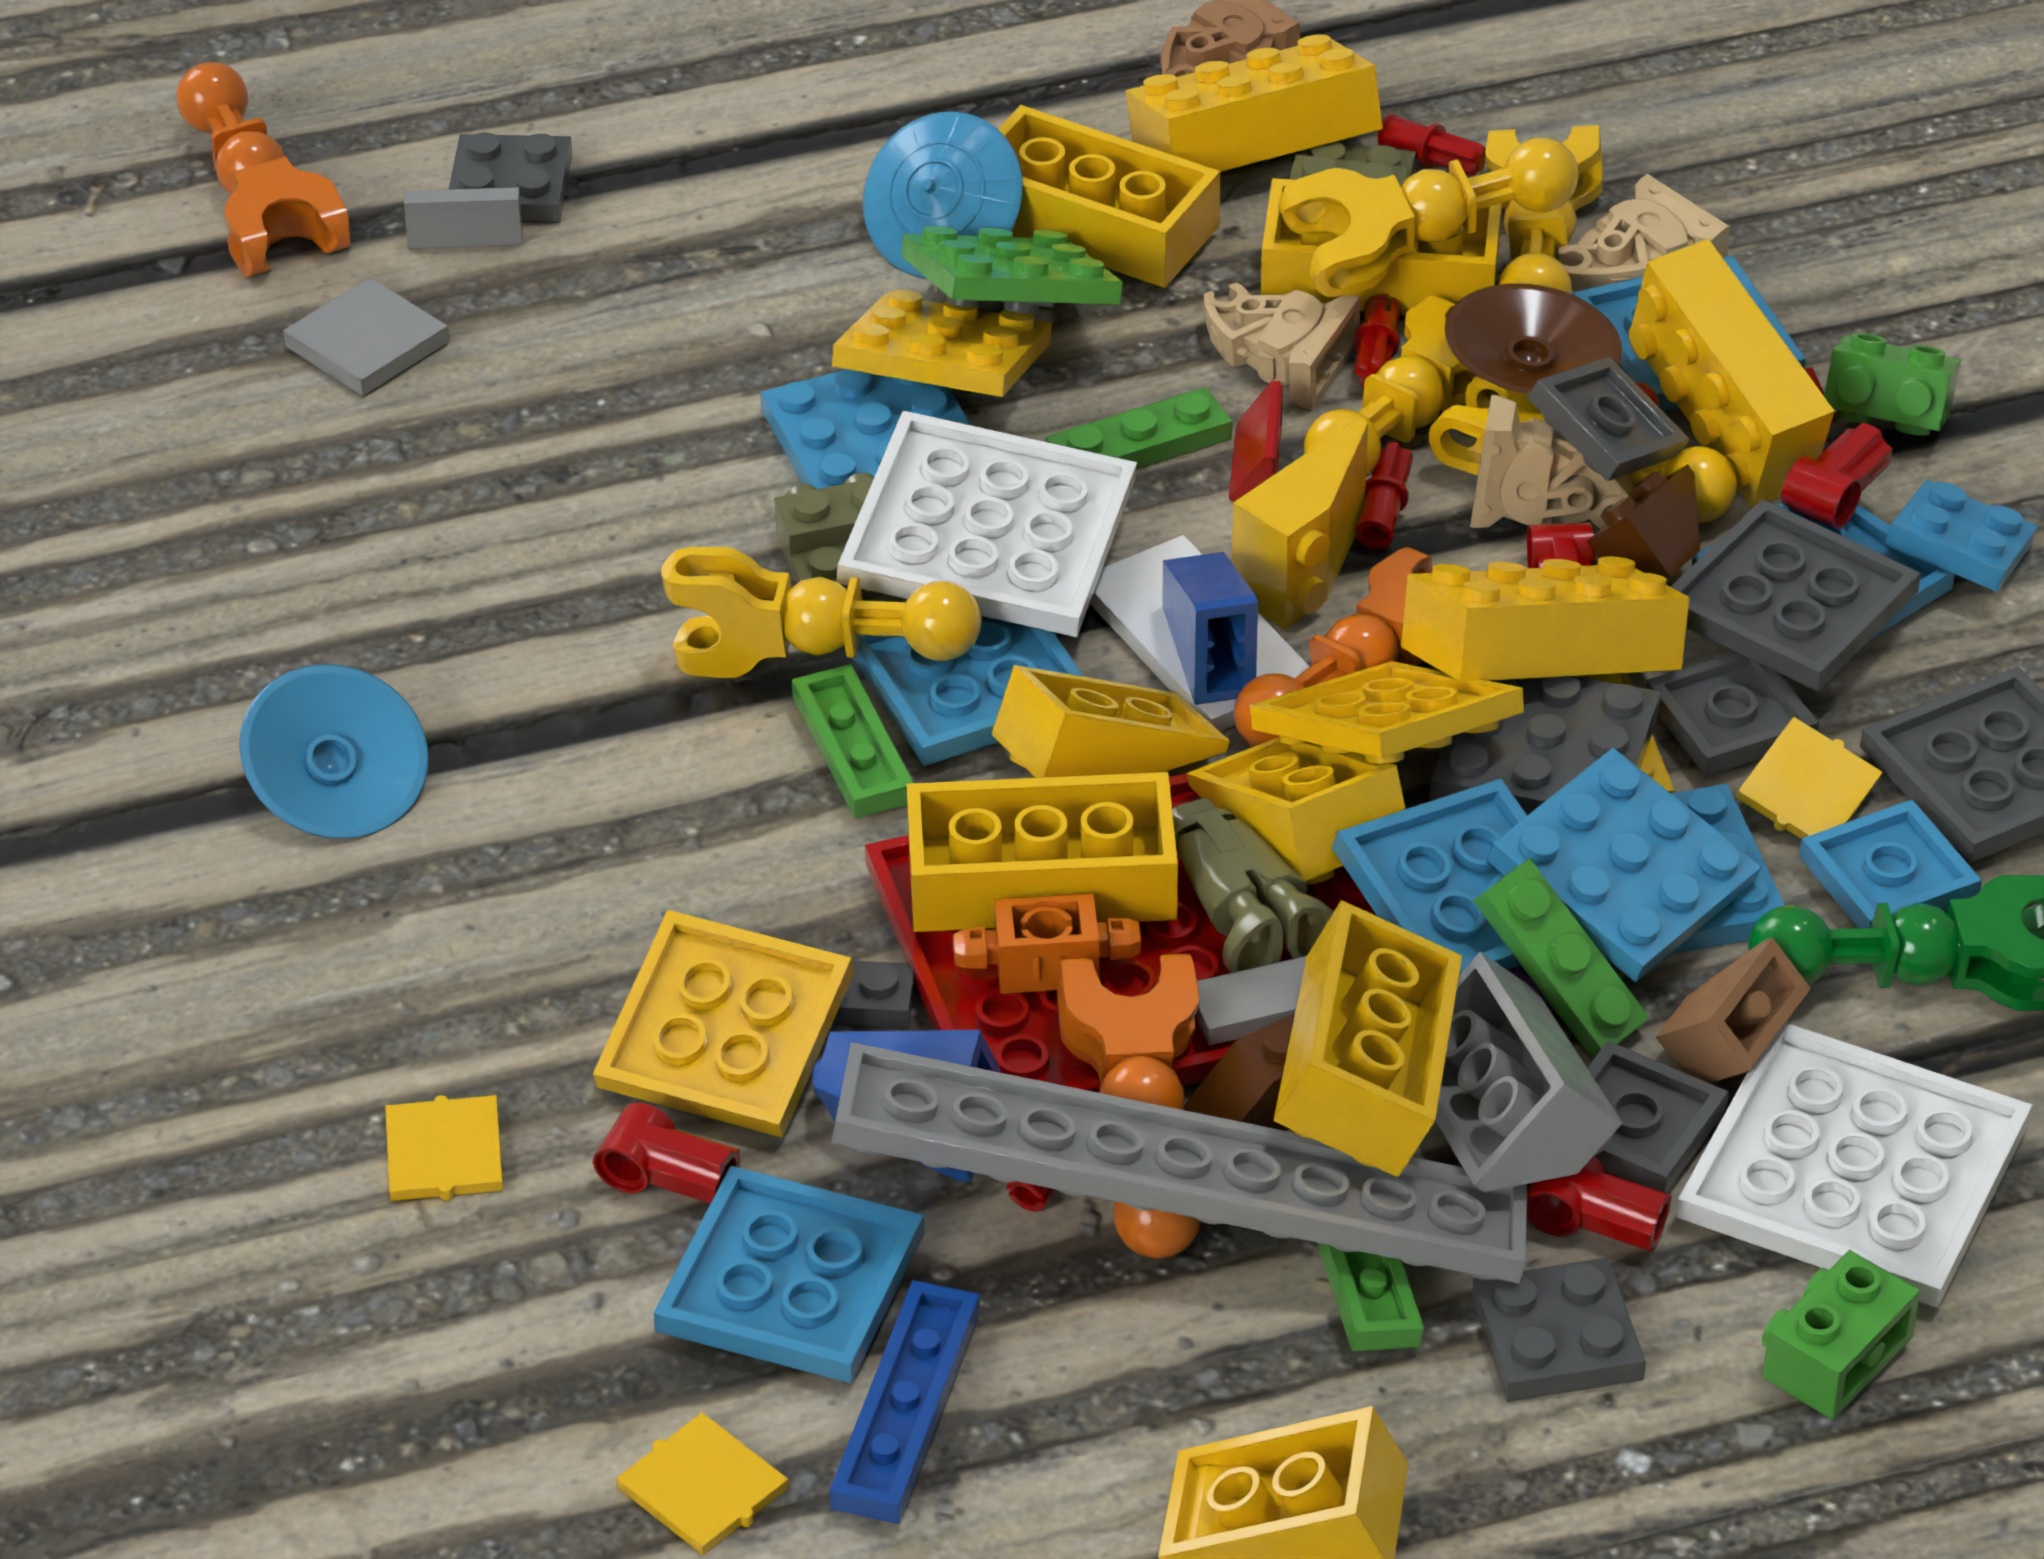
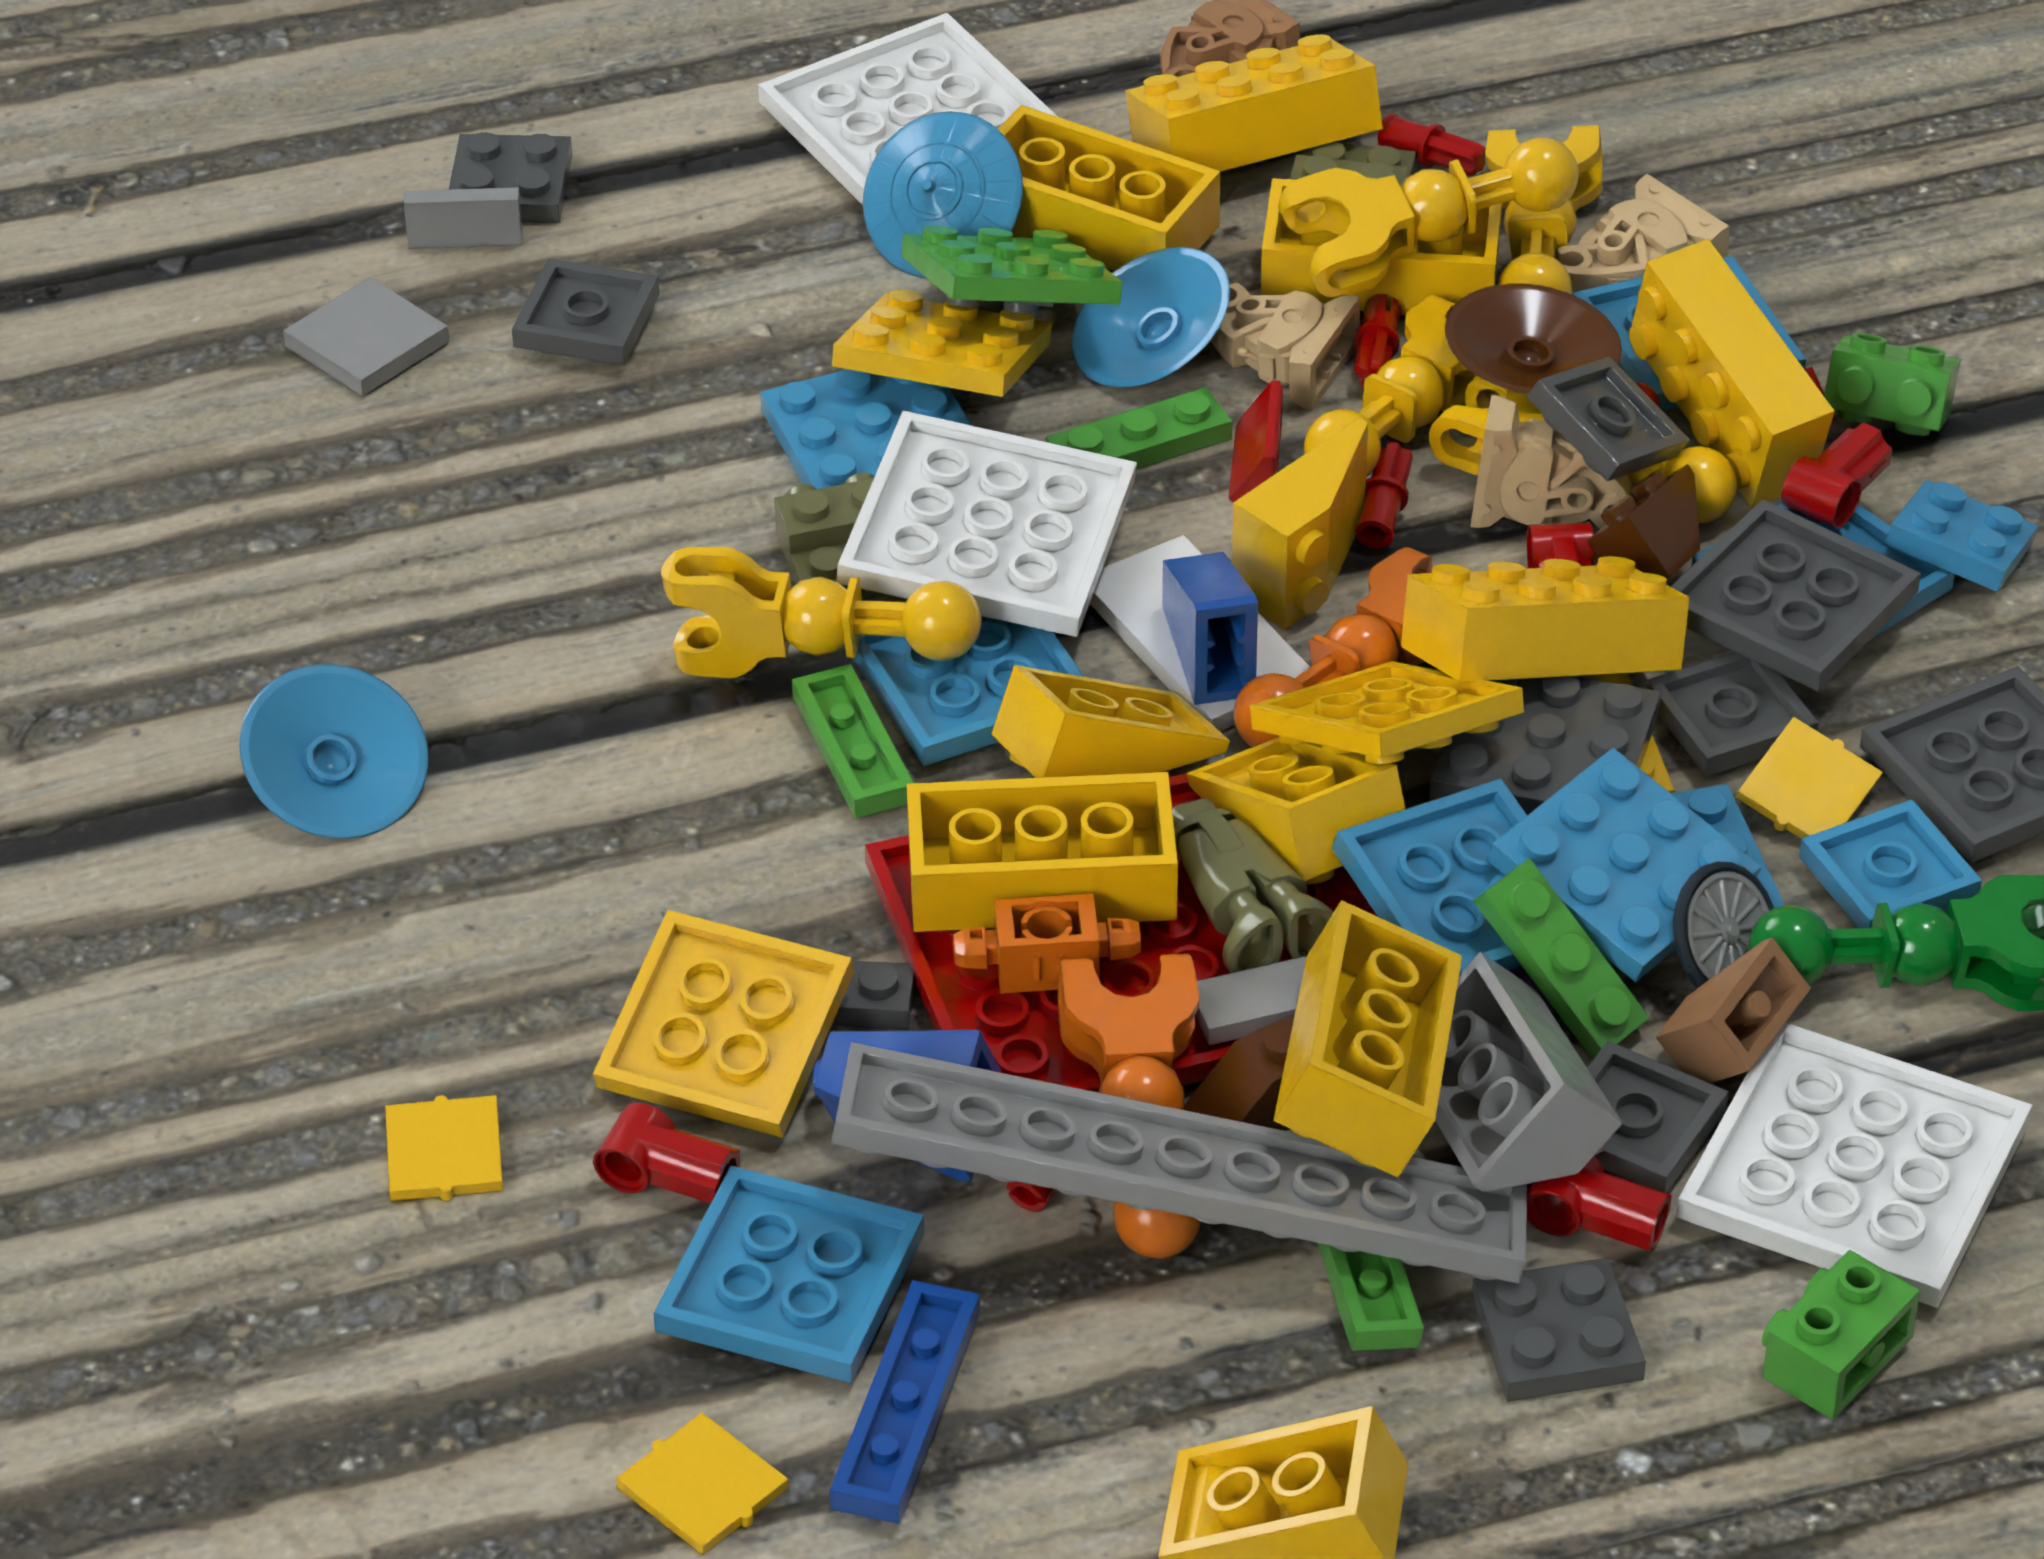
(266, 192): orange piece -> none
(586, 311): none -> dark grey plate
(863, 96): none -> white plate
(1164, 318): none -> dark azure hat
(1716, 918): none -> light grey wheel

